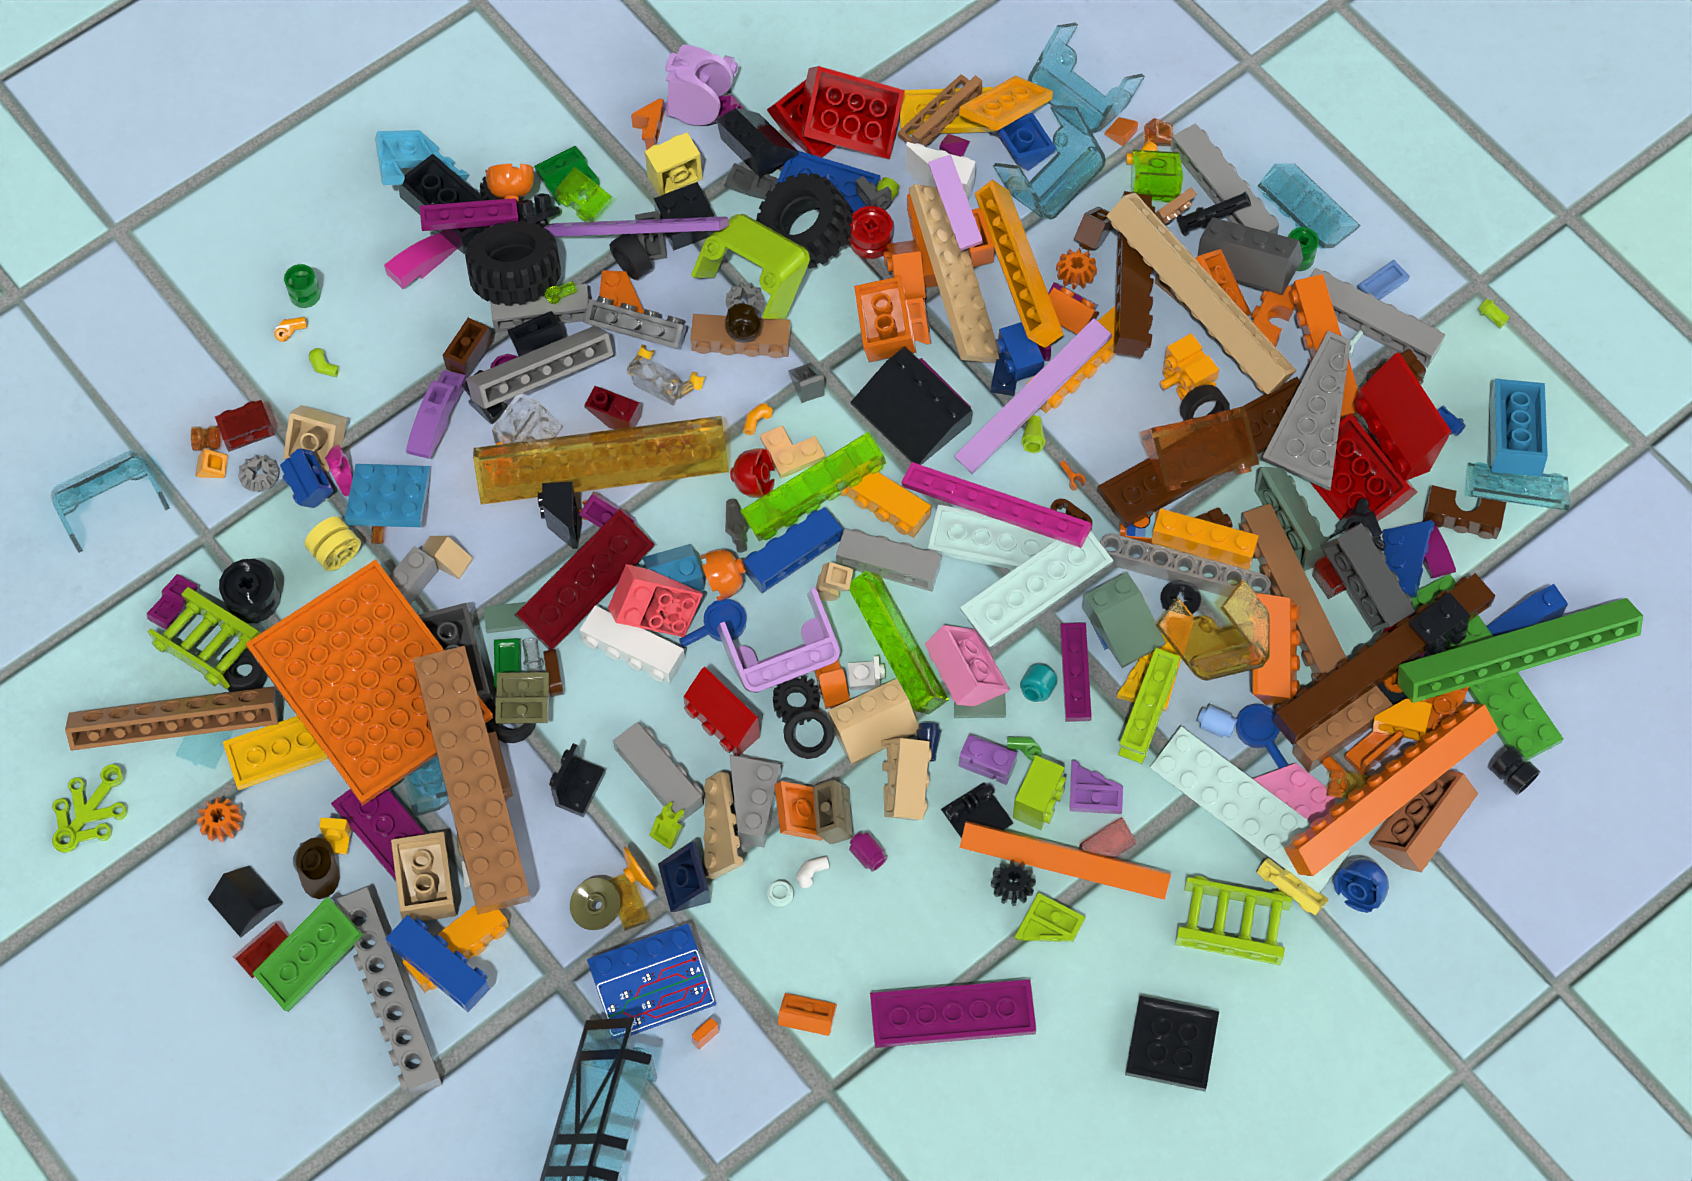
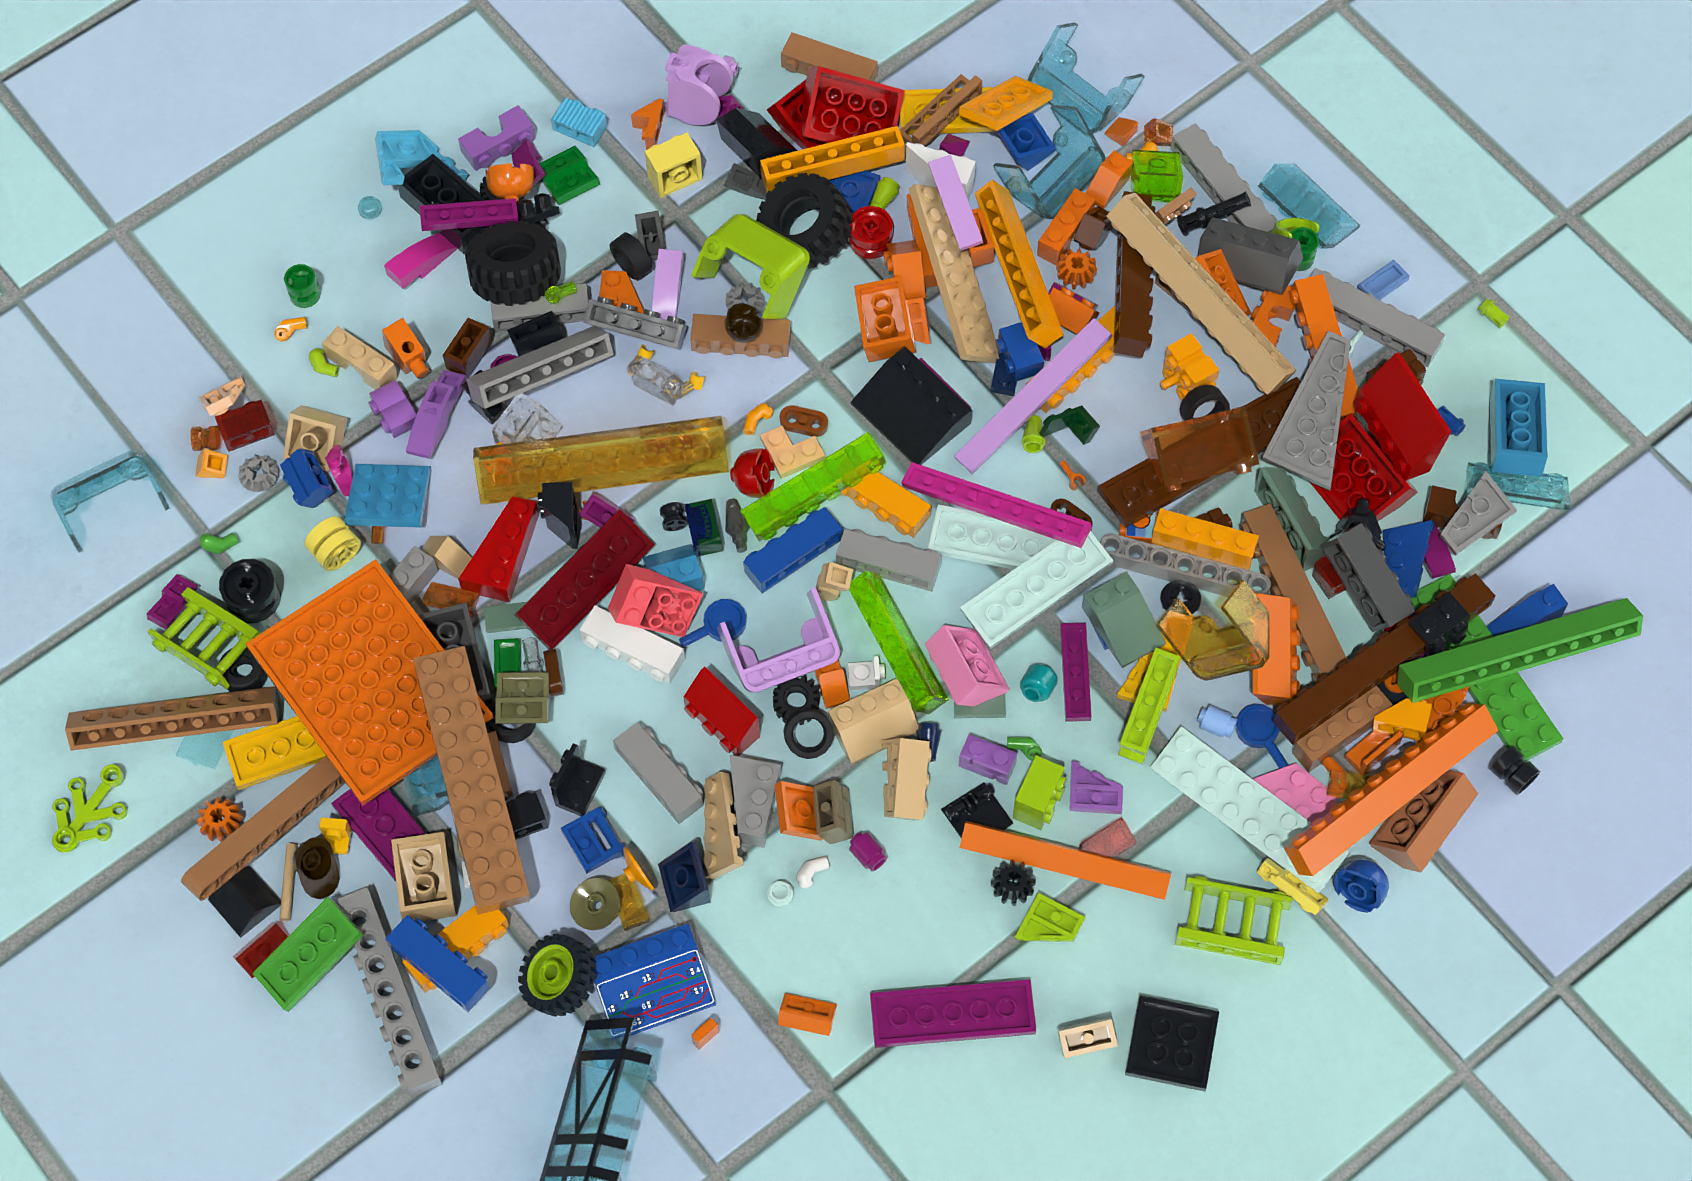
(217, 545): none -> bright green arm
(221, 398): none -> light nougat wing
(262, 829): none -> medium nougat beam
(287, 887): none -> tan bar
(347, 350): none -> tan arch
(369, 207): none -> clear light blue plate
(393, 408): none -> medium lavender brick
(405, 348): none -> orange torso
(445, 596): none -> clear orange slope
(483, 149): none -> medium lavender arch
(500, 556): none -> red wedge
(526, 815): none -> black brick
(528, 155): none -> magenta slope
(557, 975): none -> wheel
(578, 184): clear neon green brick -> none
(579, 121): none -> medium azure brick
(585, 843): none -> blue plate
(613, 409): dark red slope -> none
(638, 226): medium lavender tile -> none
(666, 828): lime plate -> none
(667, 283): none -> lavender slope
(673, 516): none -> black wheel
(684, 203): black brick -> none
(703, 527): none -> piece
(723, 572): orange cylinder -> none
(804, 53): none -> medium nougat brick
(804, 420): none -> dark orange plate
(807, 382): dark grey slope -> none
(837, 157): none -> light orange brick
(870, 196): dark grey bracket -> none
(1061, 230): none -> orange arch
(1075, 419): none -> dark green bracket
(1087, 1037): none -> tan brick
(1110, 178): none -> orange slope
(1291, 224): none -> lime helmet
(1478, 515): none -> light grey wing

